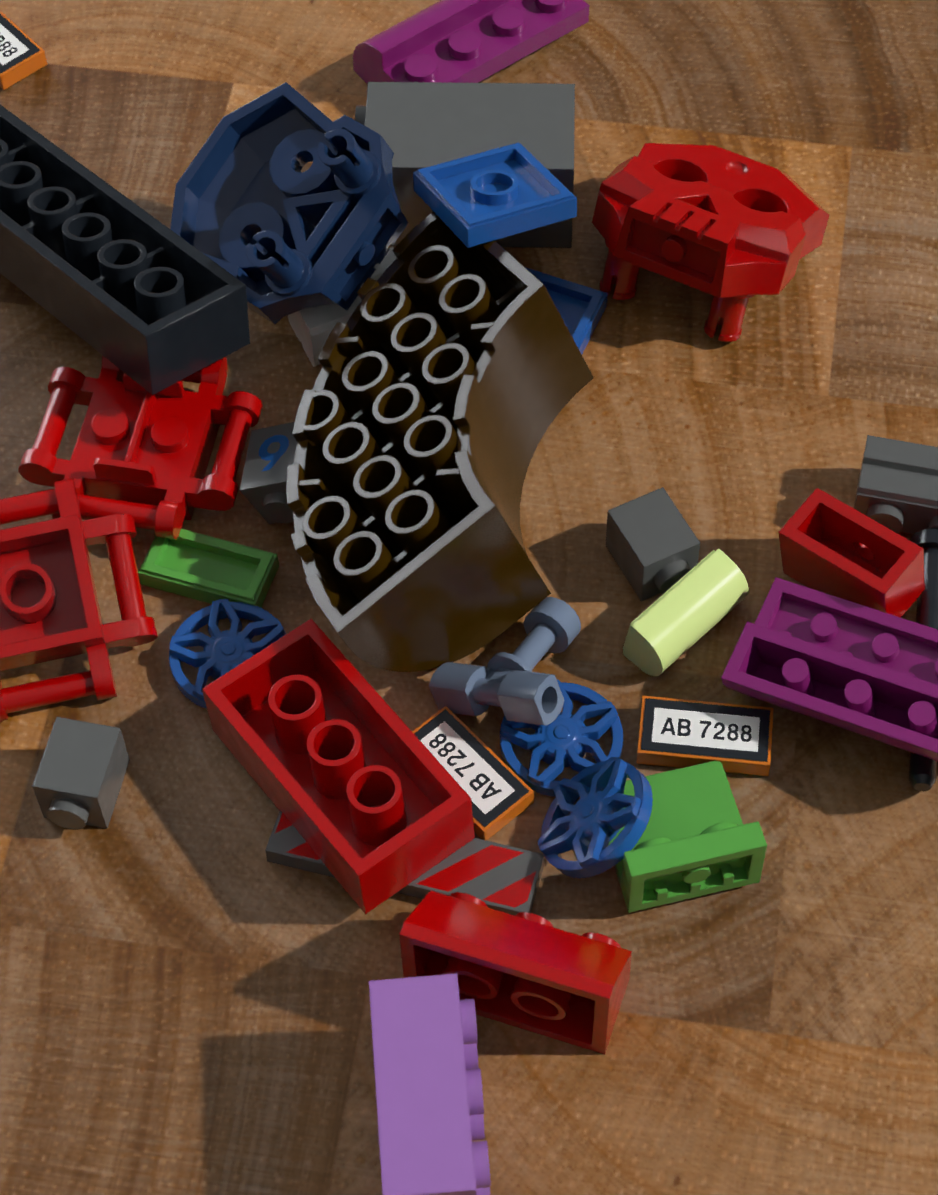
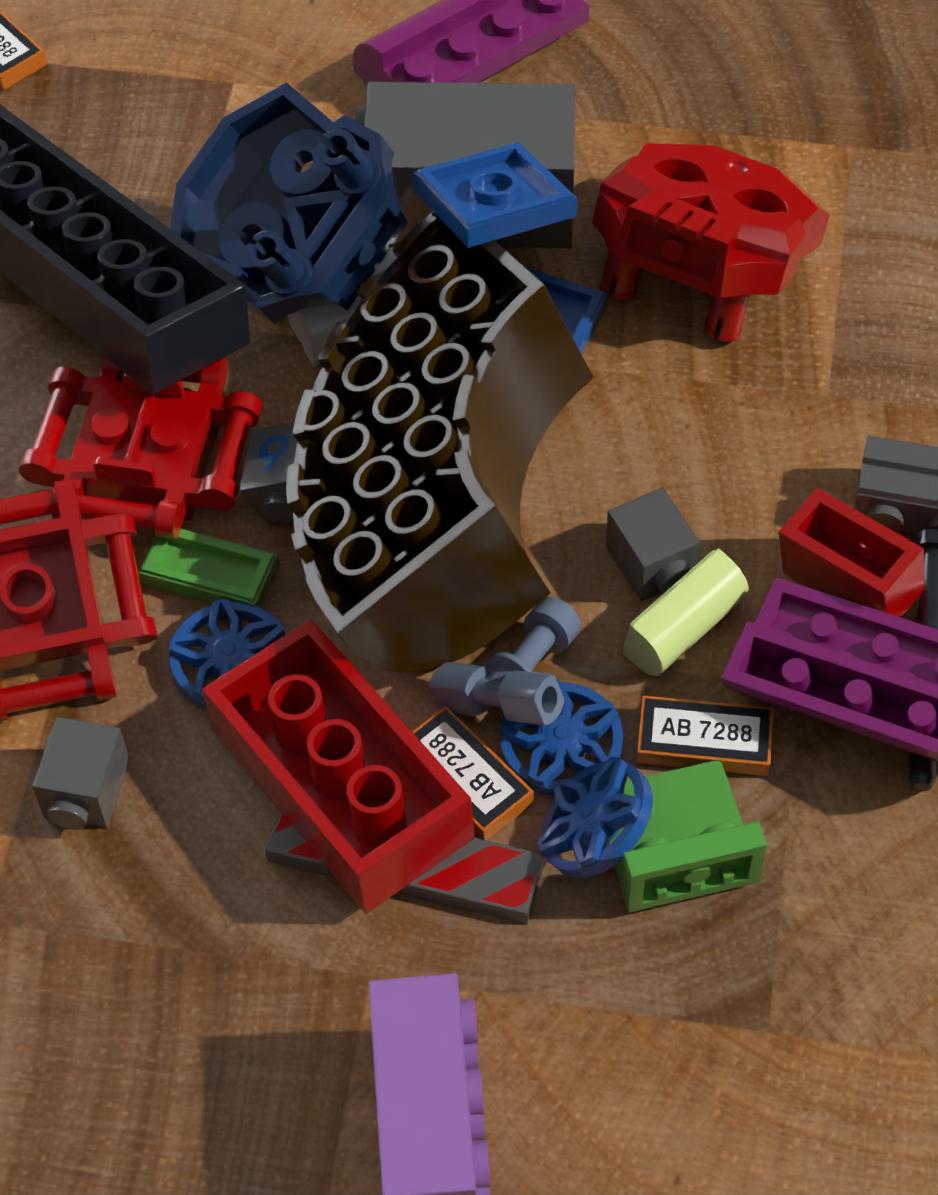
(520, 967): red slope -> none

